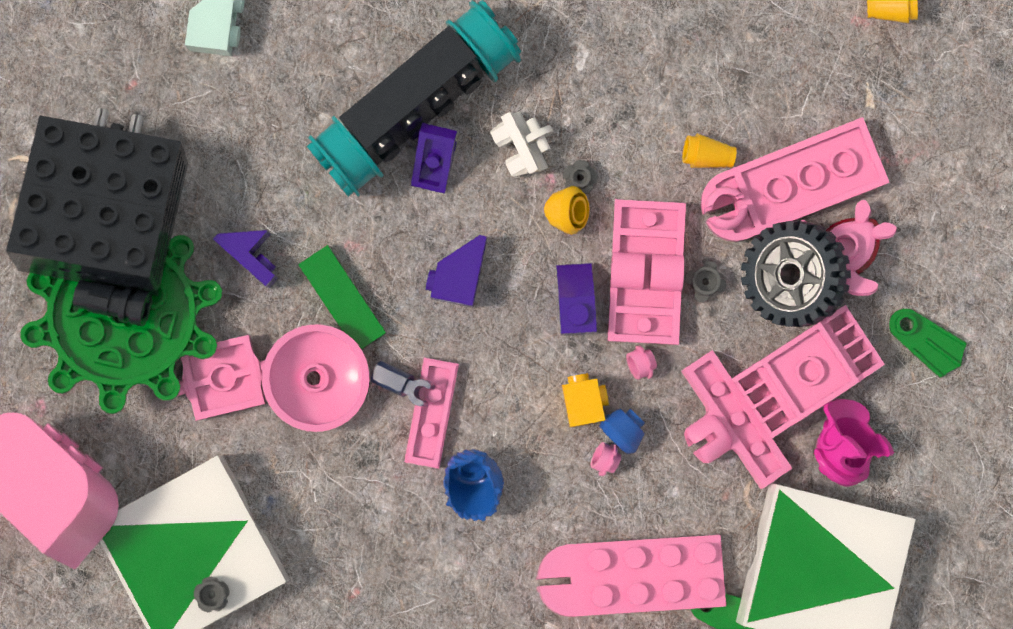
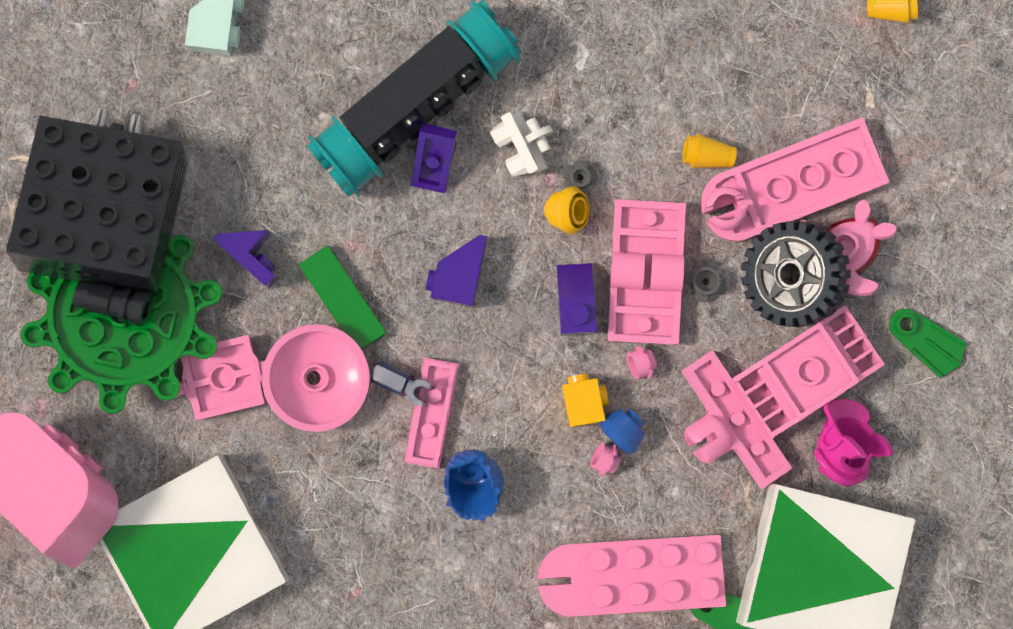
(202, 590): dark grey plate -> none

